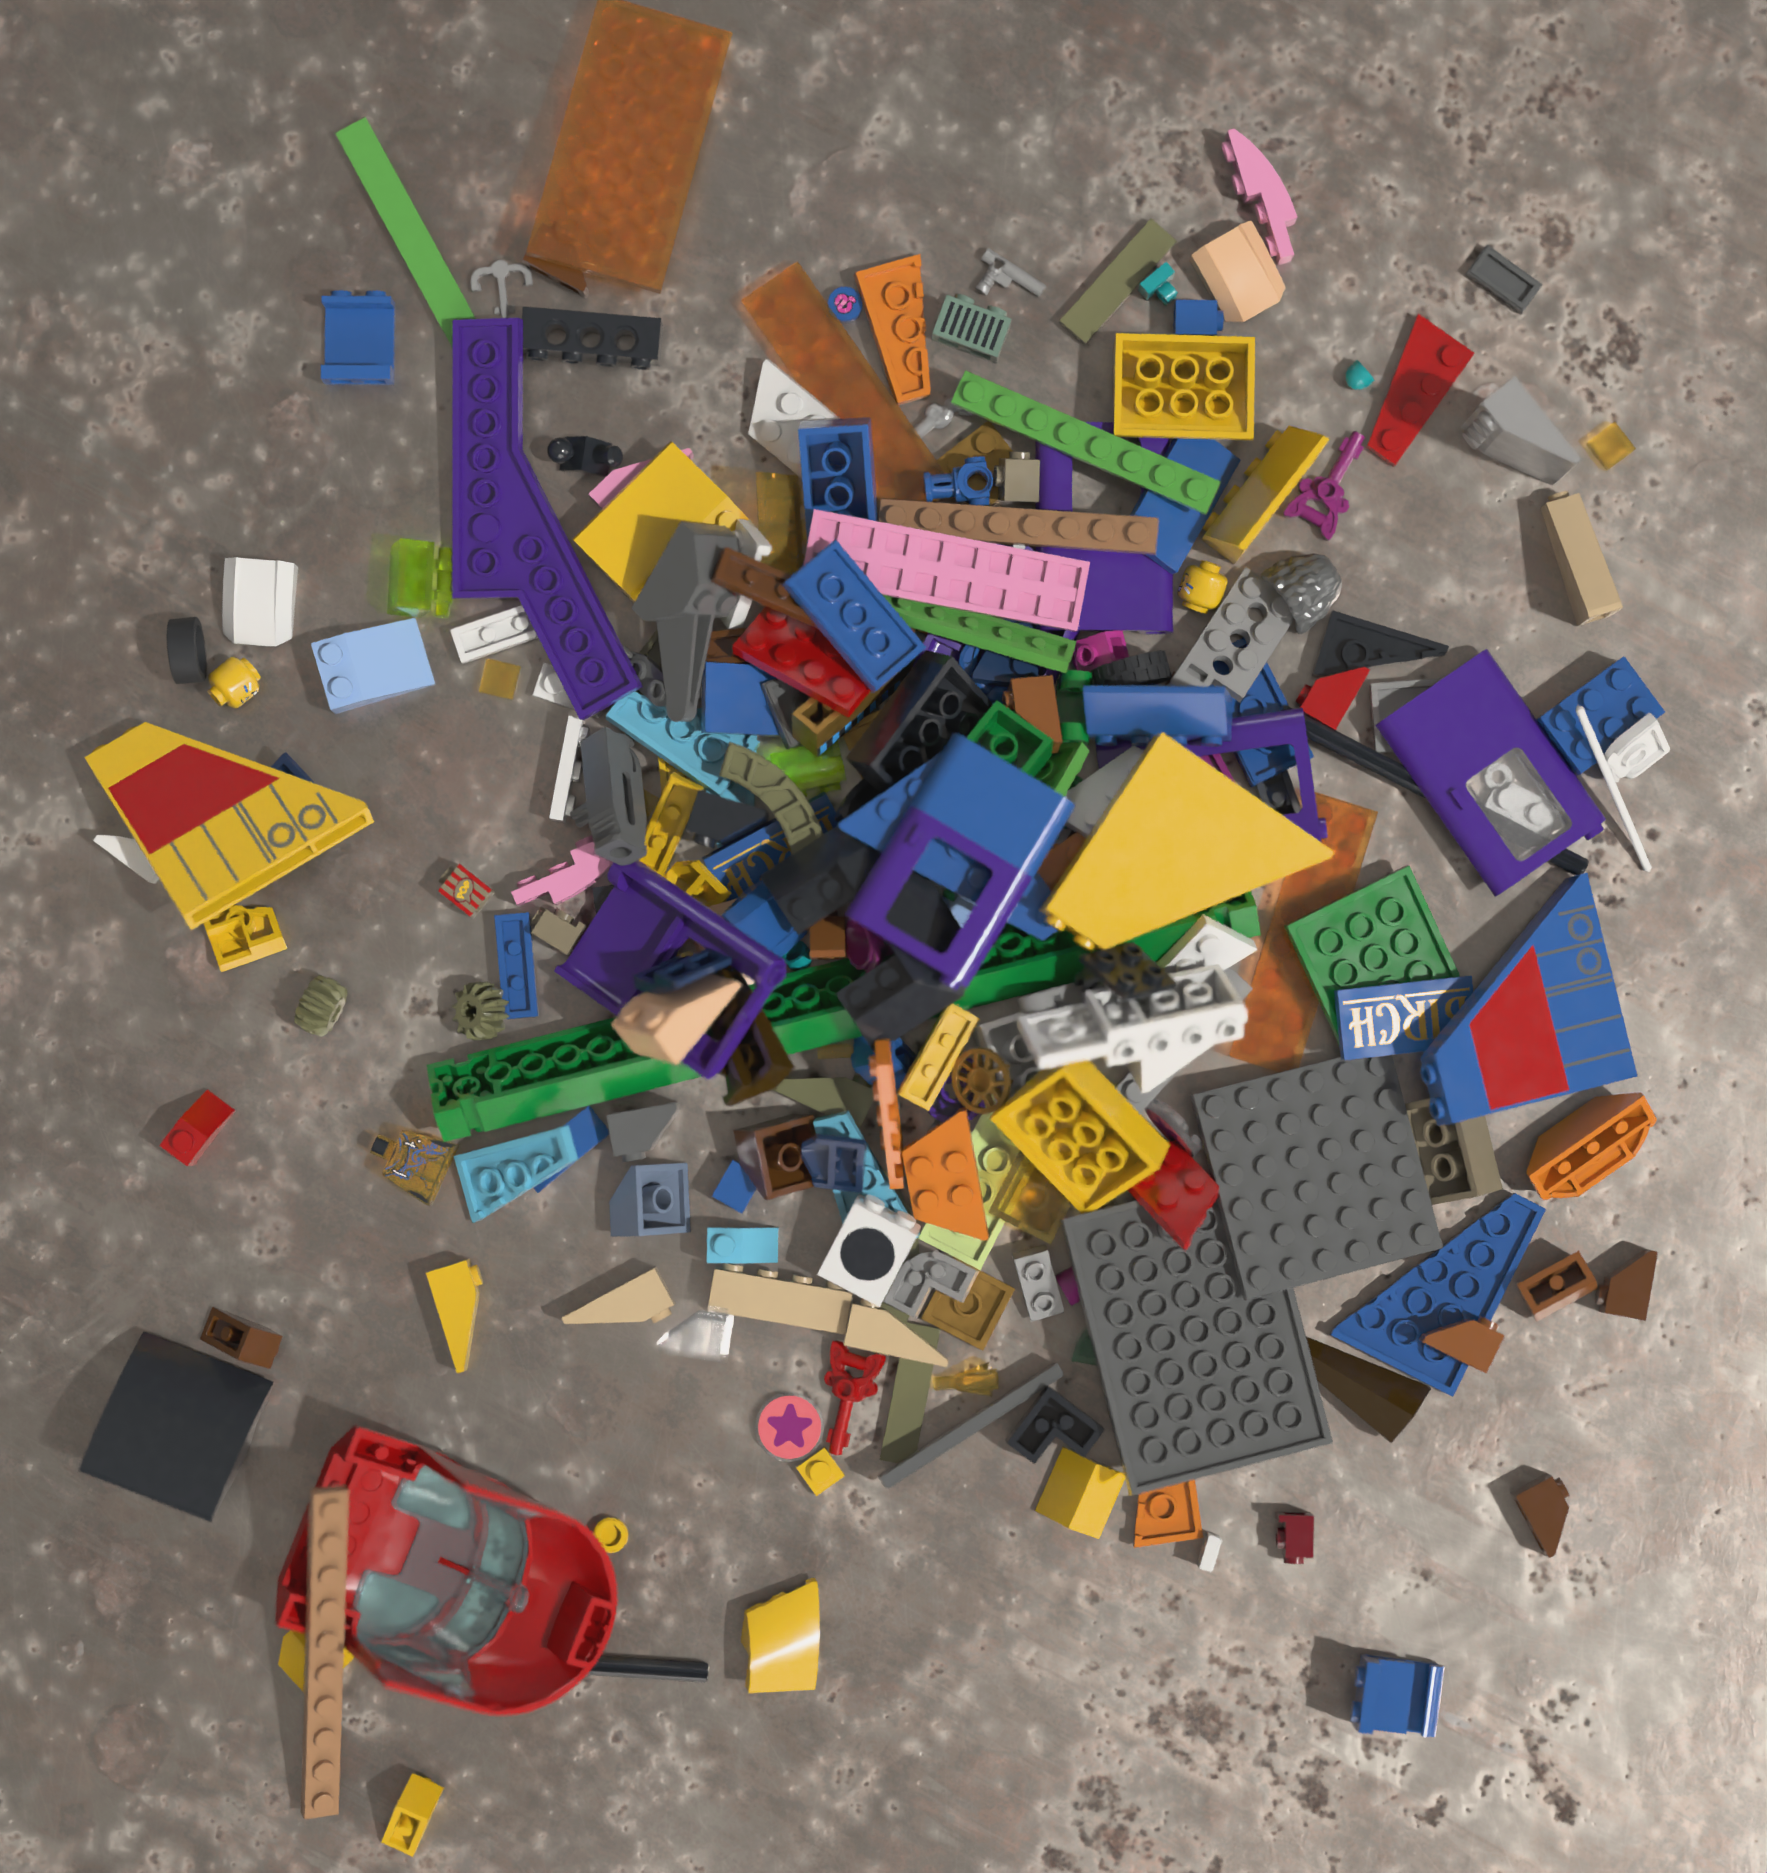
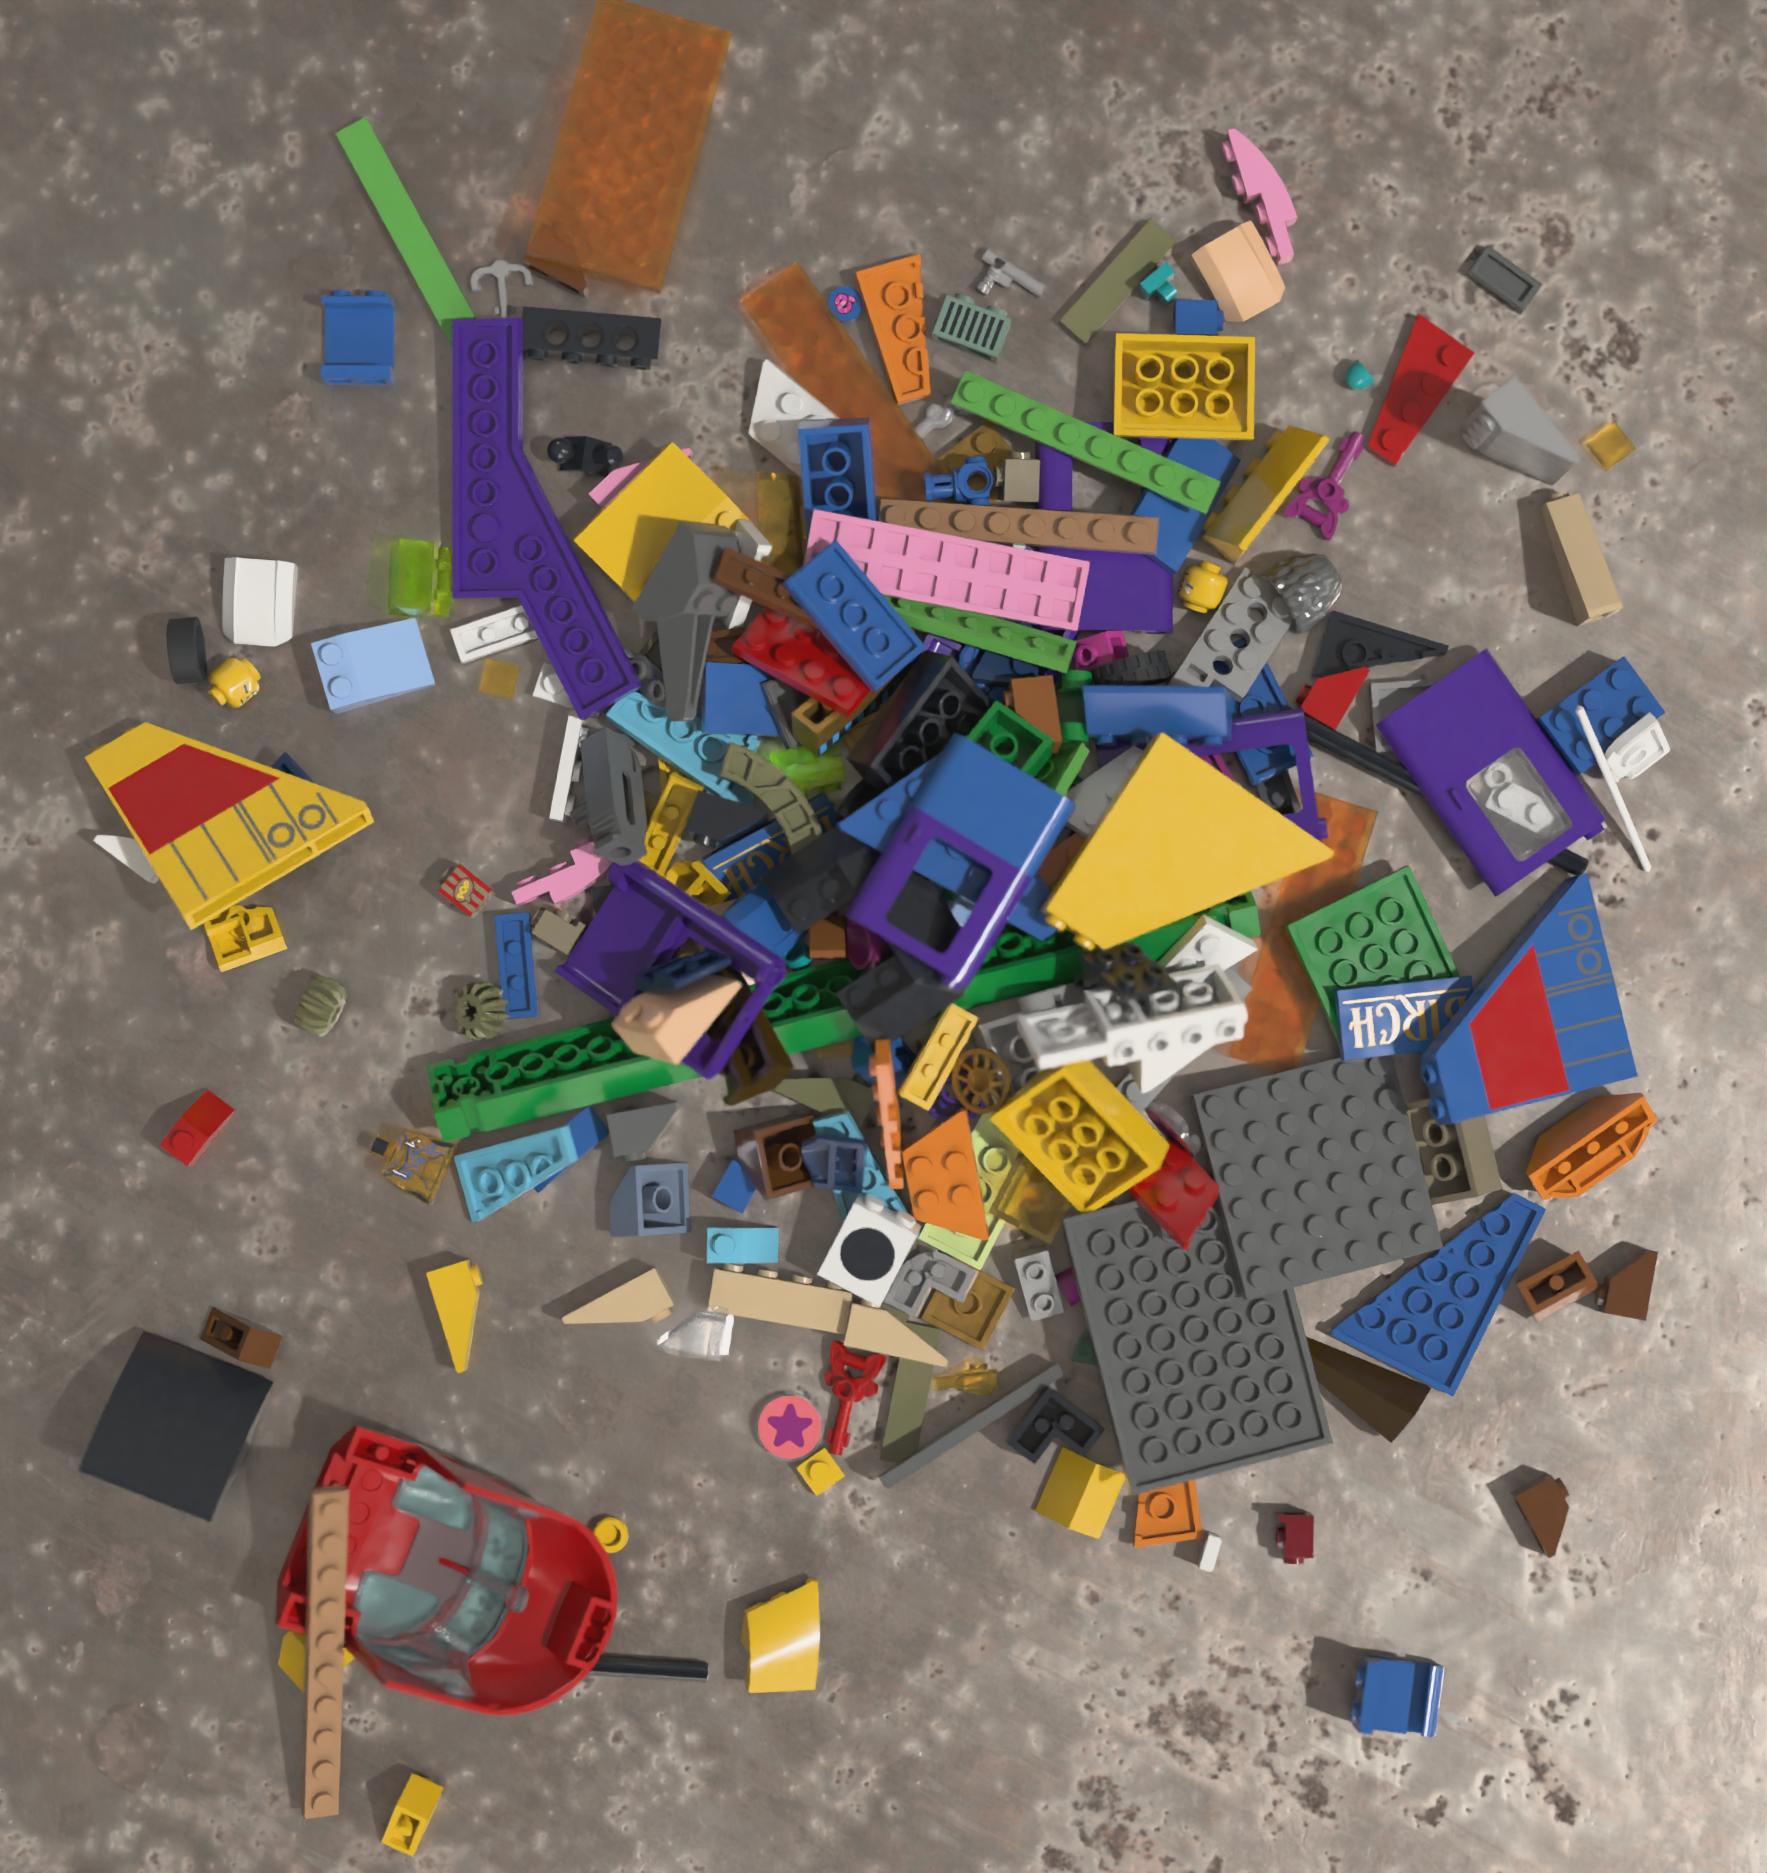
(1467, 1341): dark orange slope -> none

